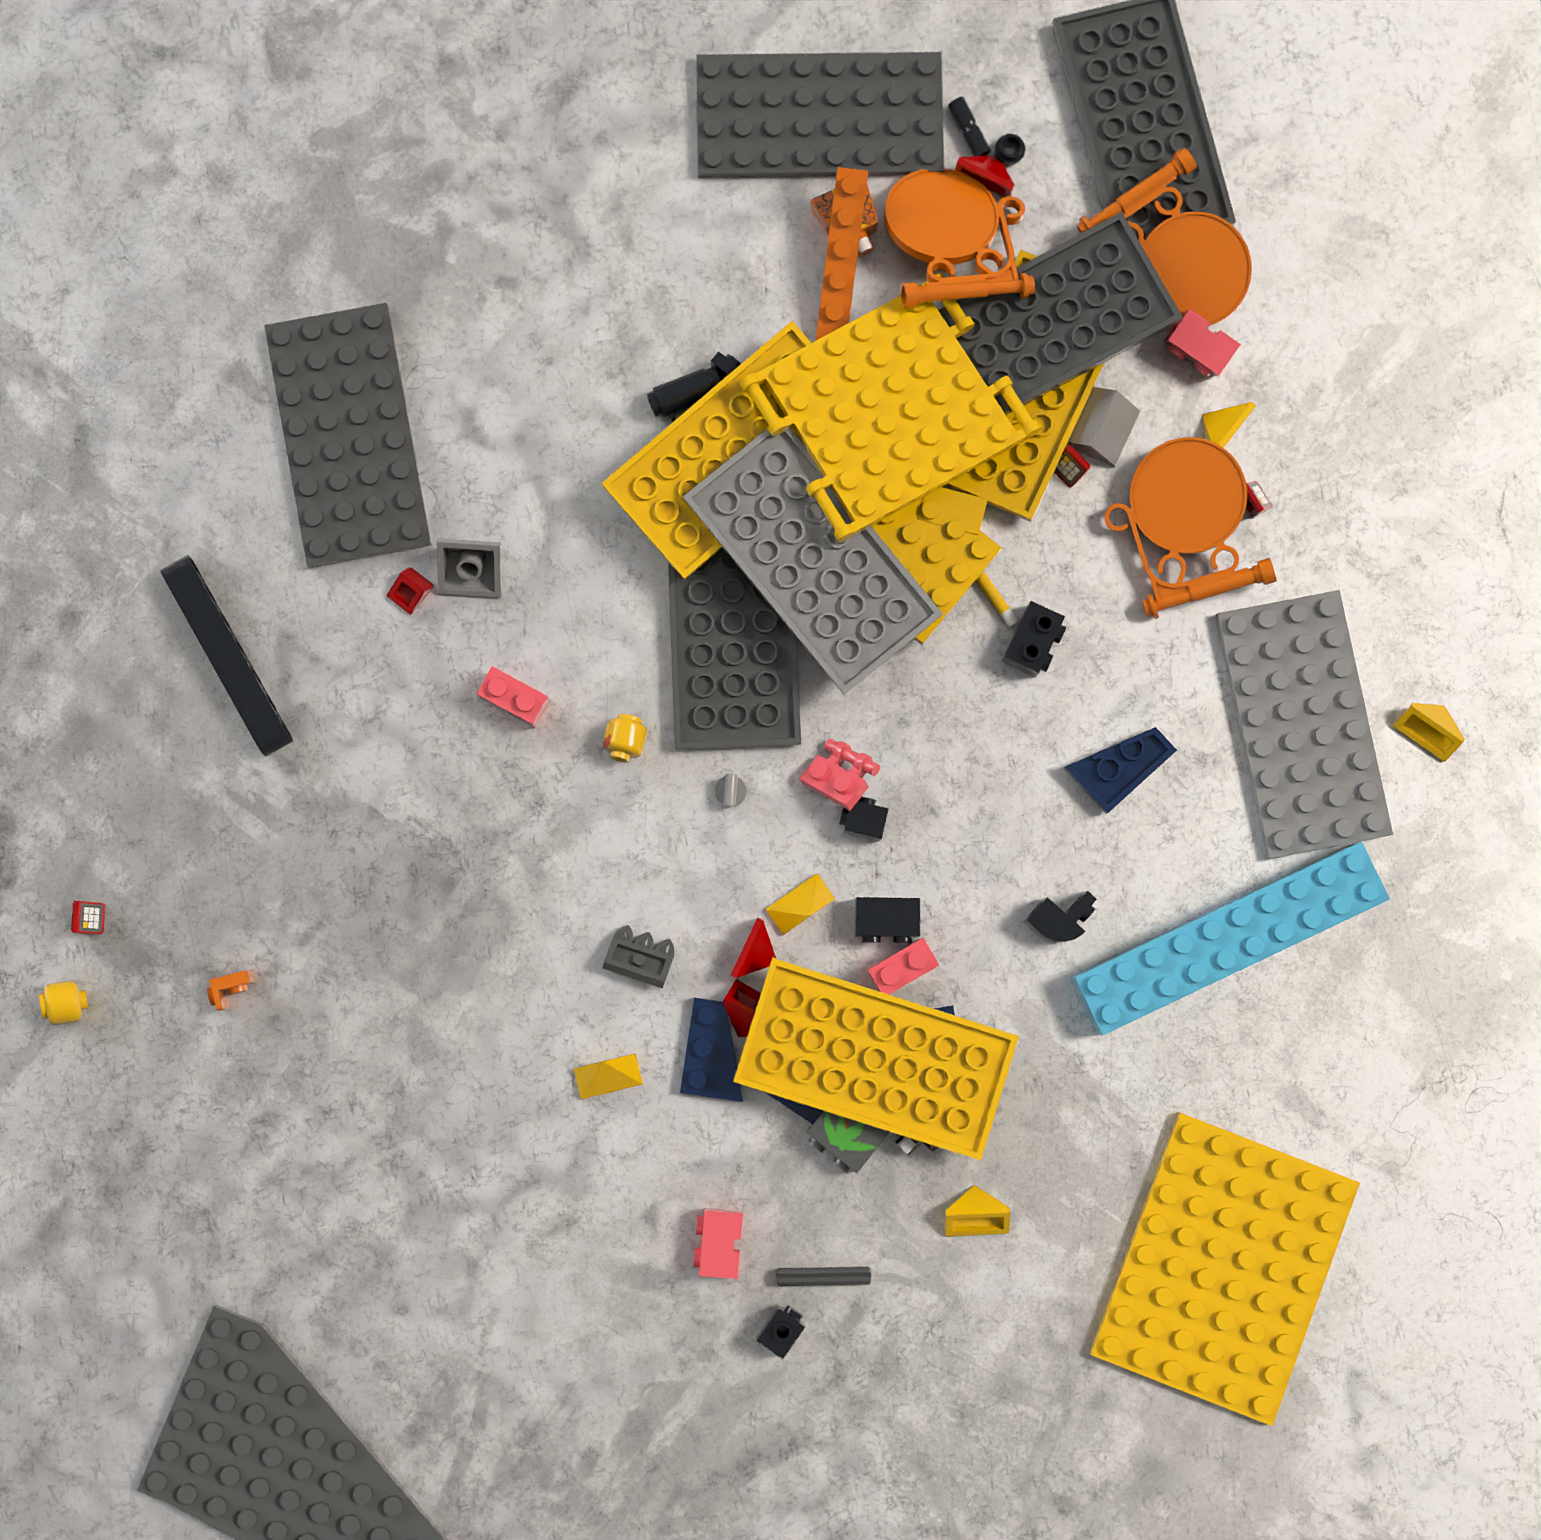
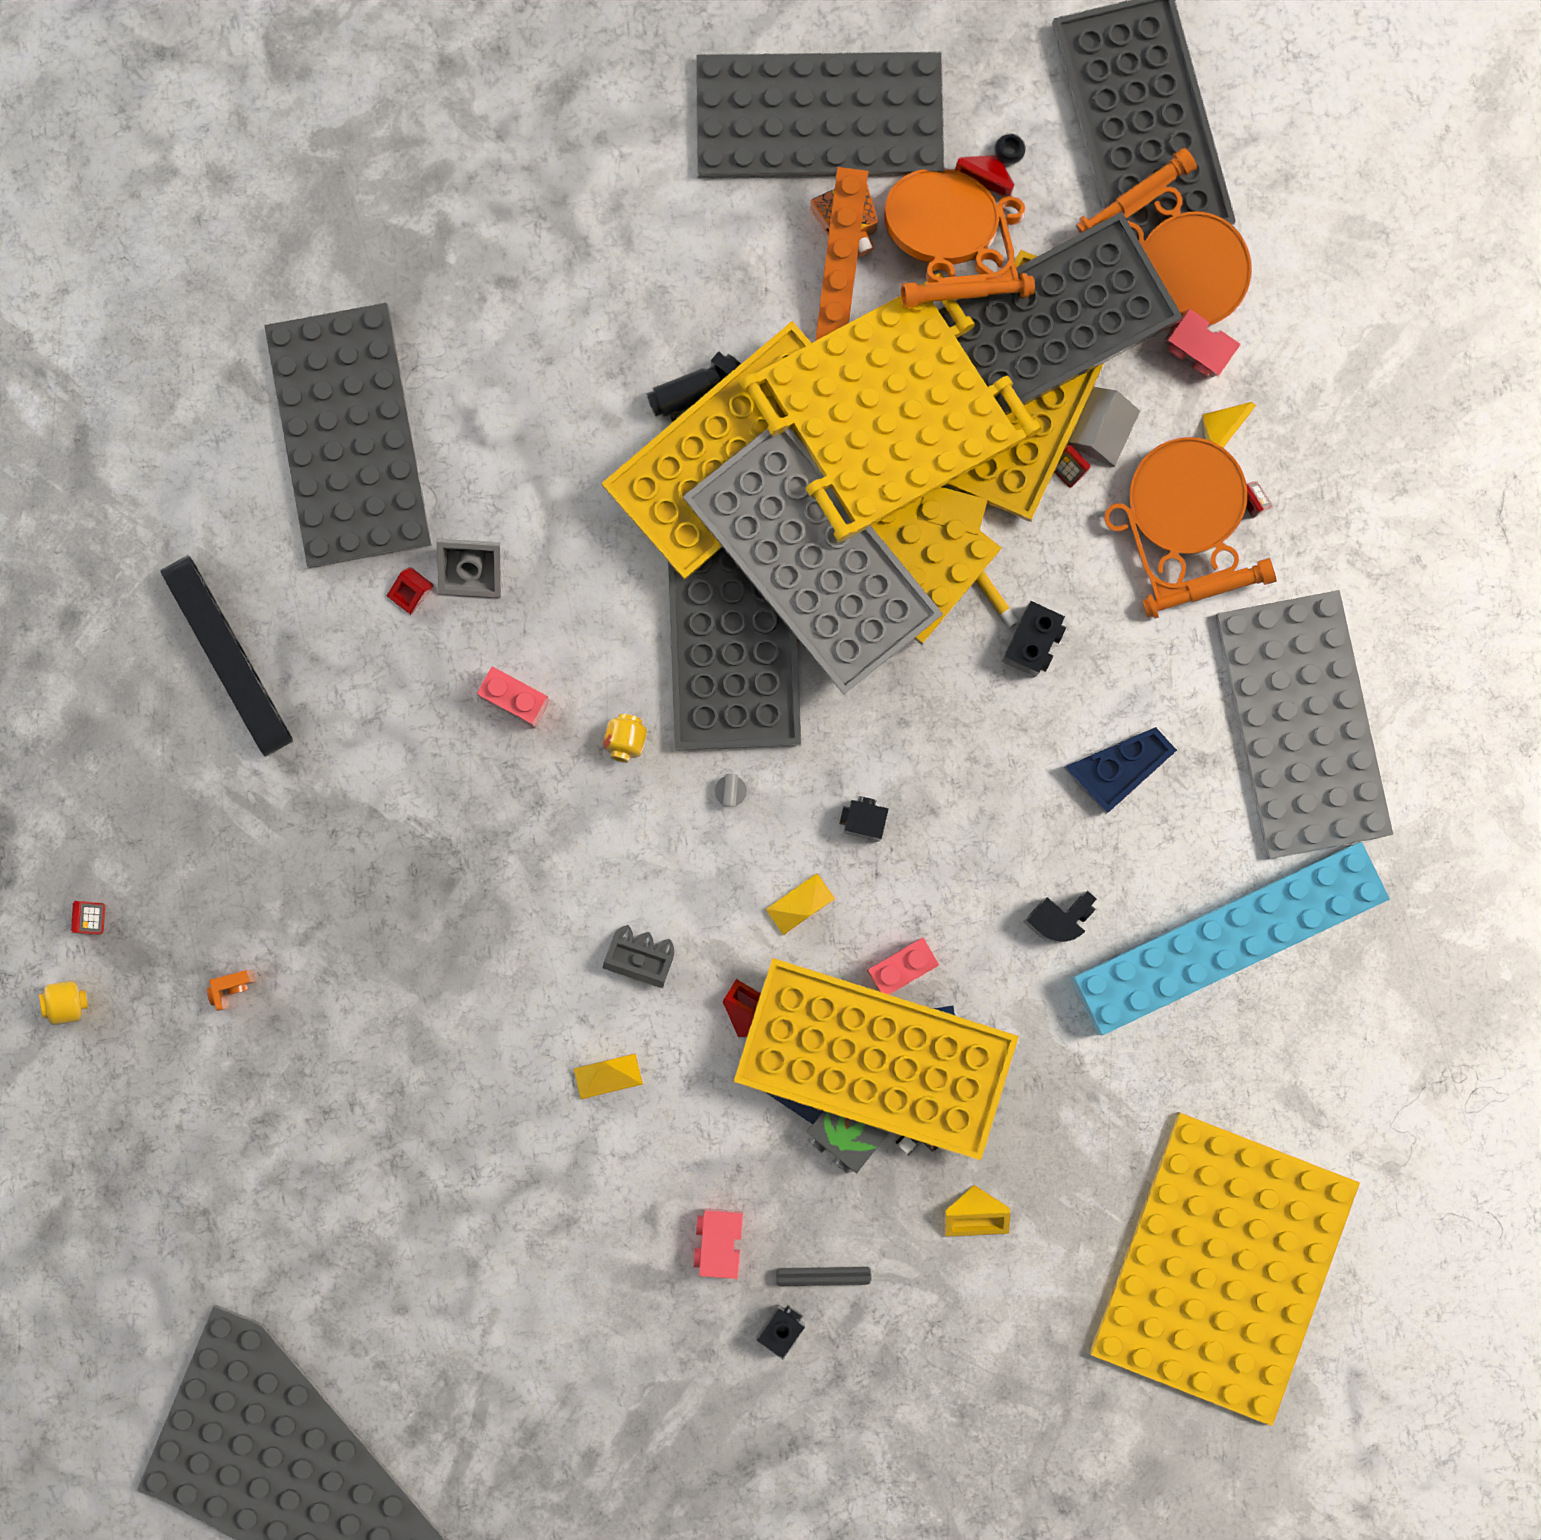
(710, 1054): dark blue wing -> none
(756, 952): red slope -> none
(833, 781): coral plate -> none
(887, 918): black brick -> none
(967, 124): black piece -> none
(1431, 728): yellow slope -> none

